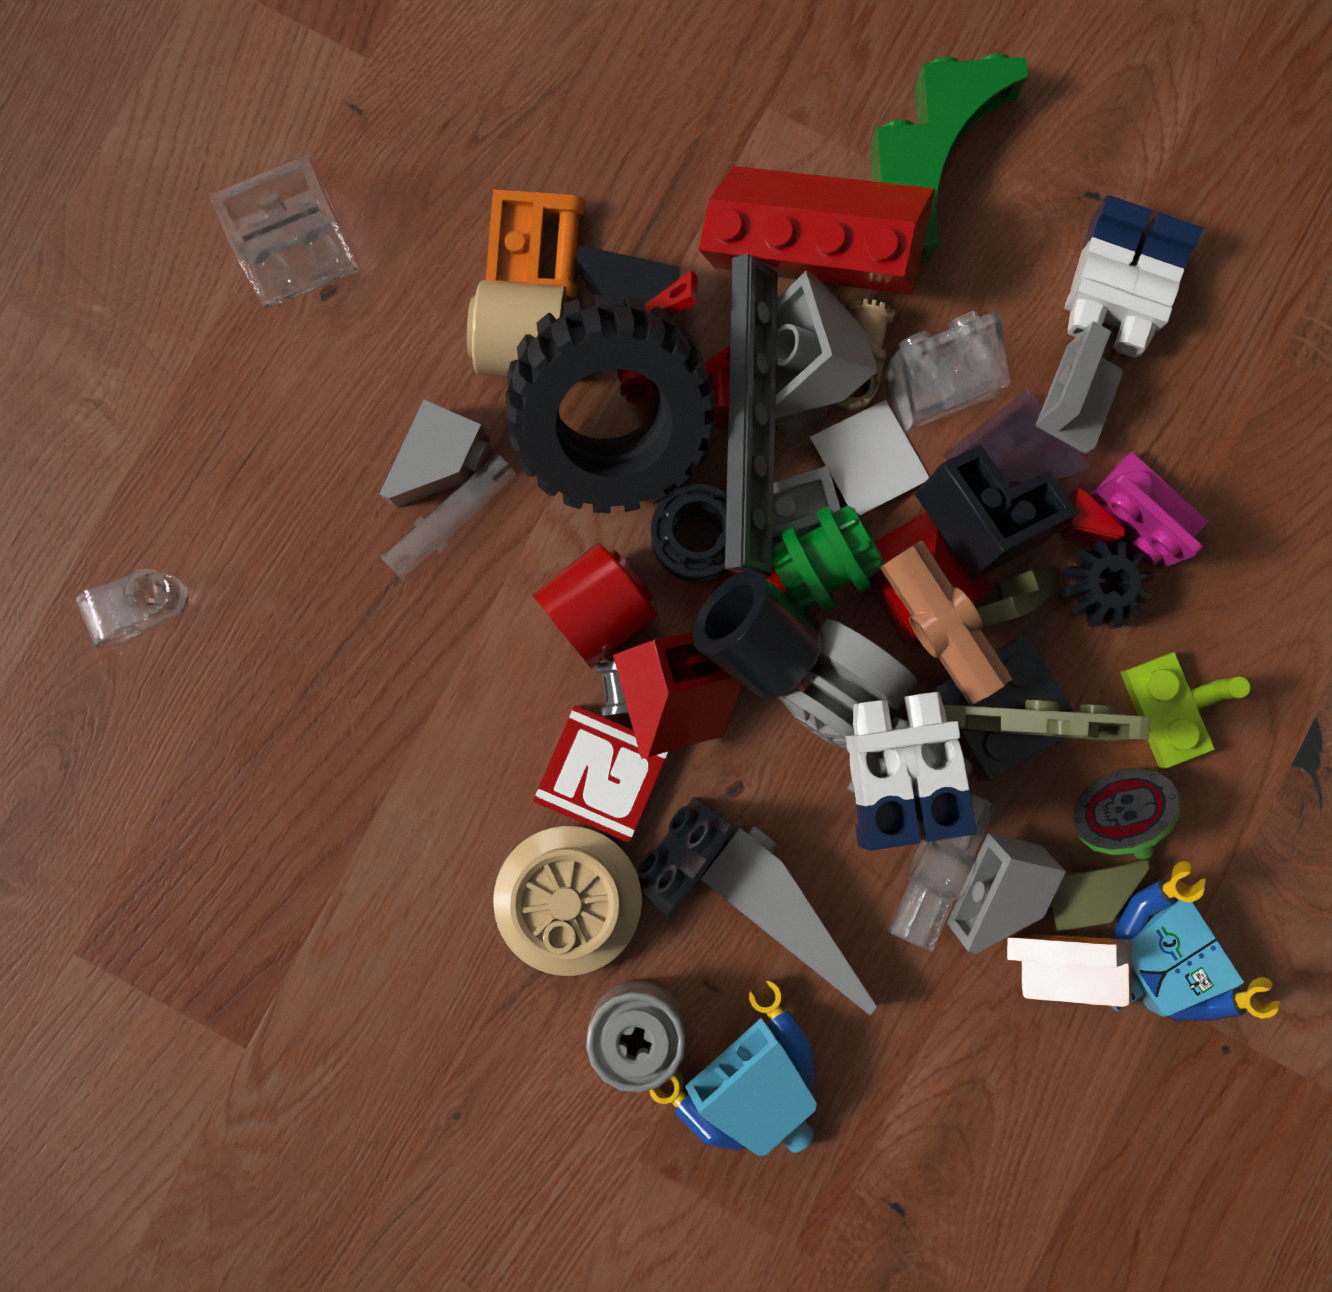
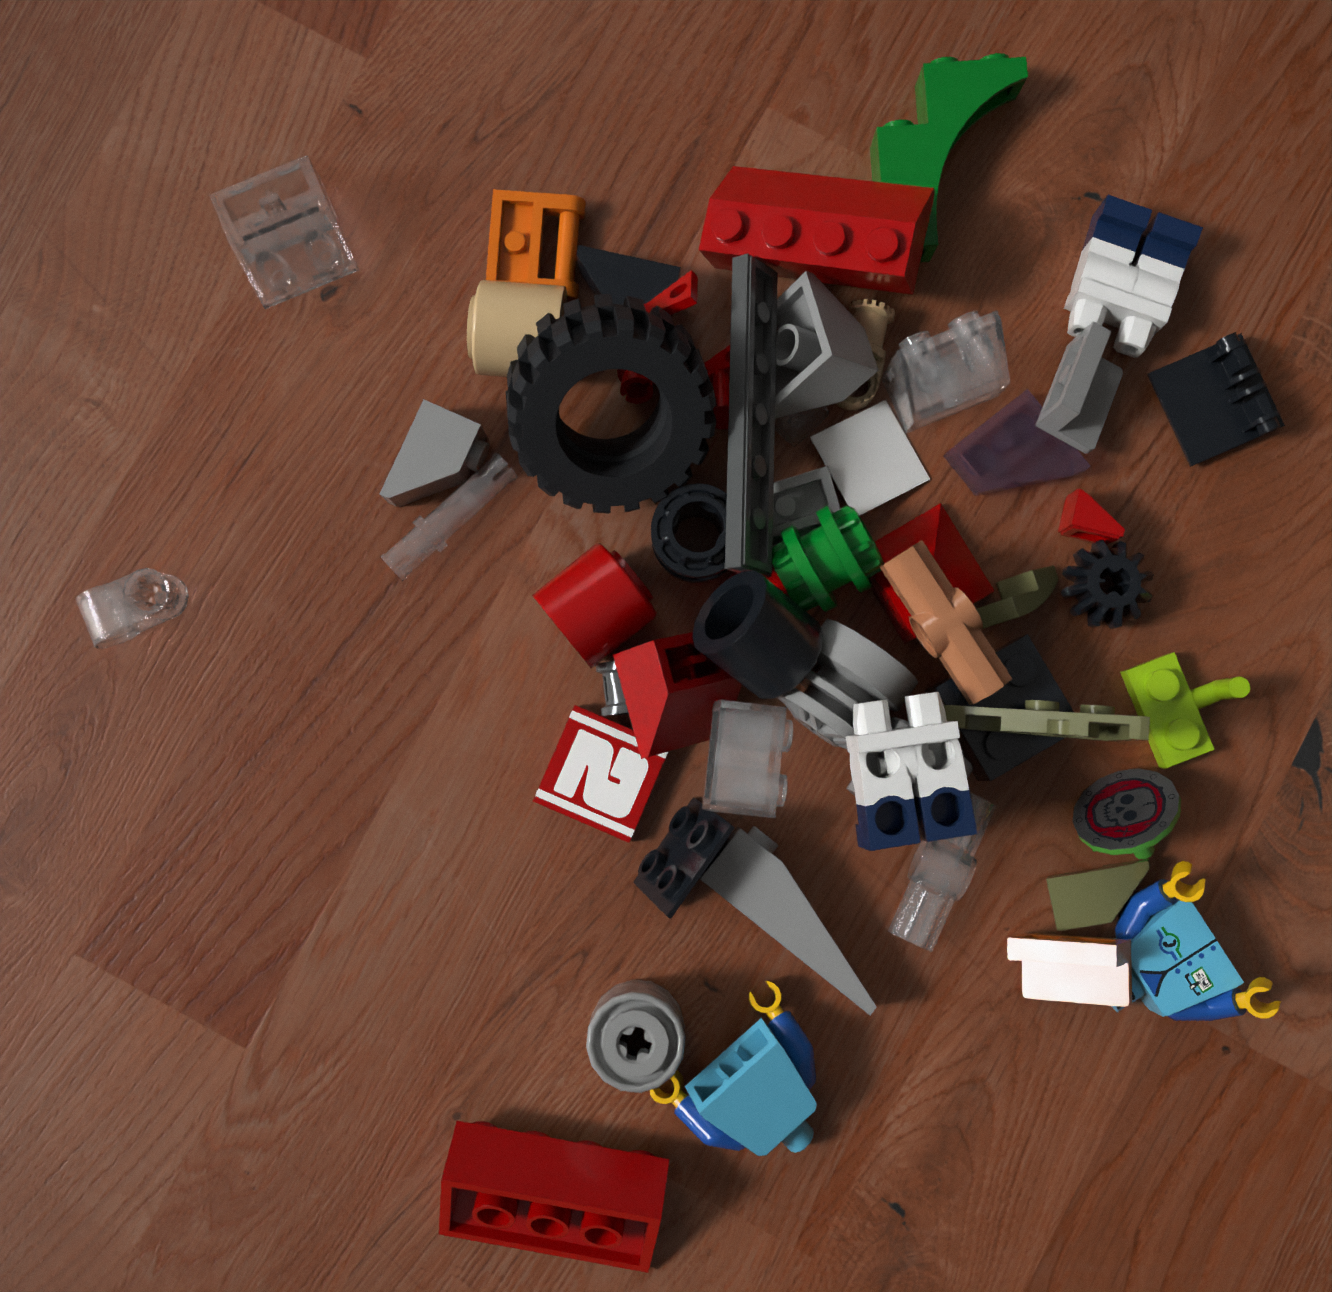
(552, 1195): none -> red slope
(567, 900): tan wheel -> none
(746, 759): none -> clear slope
(986, 517): black brick -> none
(1007, 892): light grey slope -> none
(1150, 512): dark pink bracket -> none
(1216, 399): none -> black hinge

